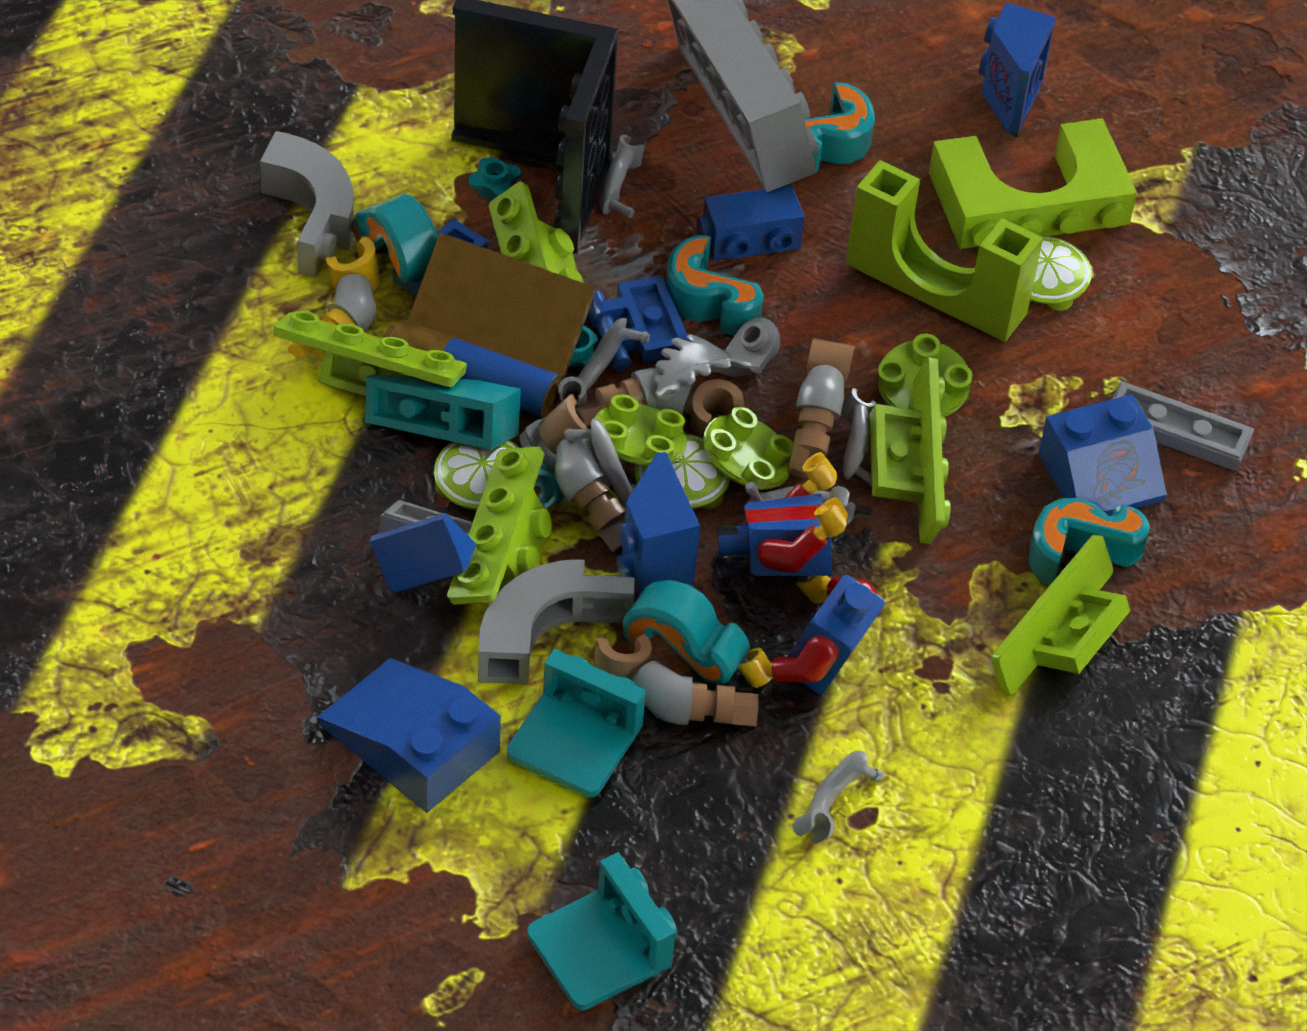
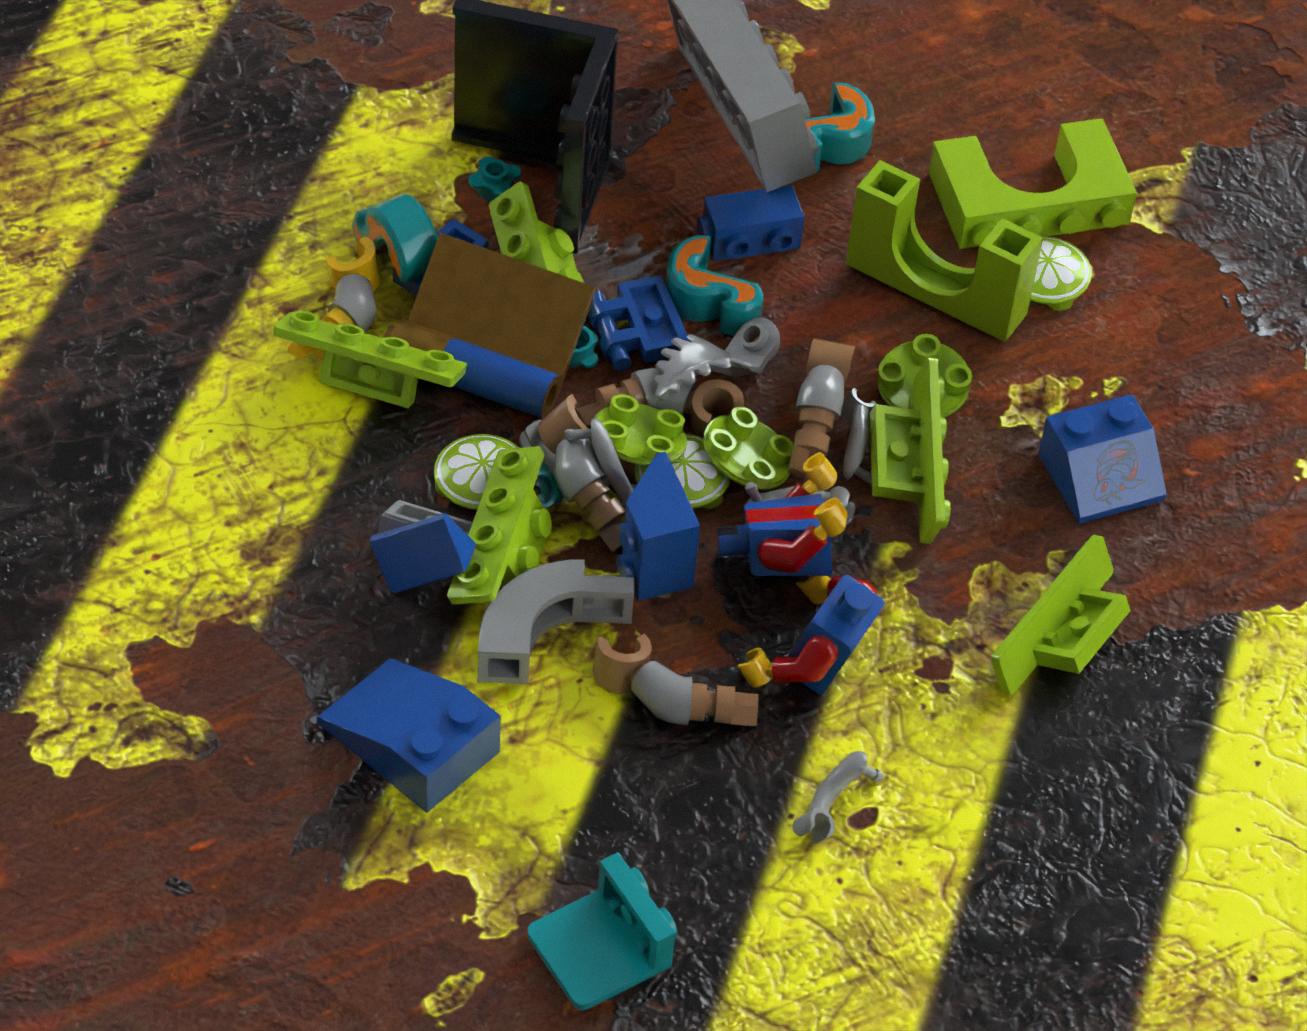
(317, 181): light grey arch -> none
(467, 413): teal slope -> none
(579, 725): teal bracket -> none
(600, 360): light grey piece -> none
(626, 157): light grey piece -> none
(689, 627): teal animal -> none
(1015, 62): blue slope -> none
(1069, 525): teal animal -> none
(1191, 428): light grey tile -> none

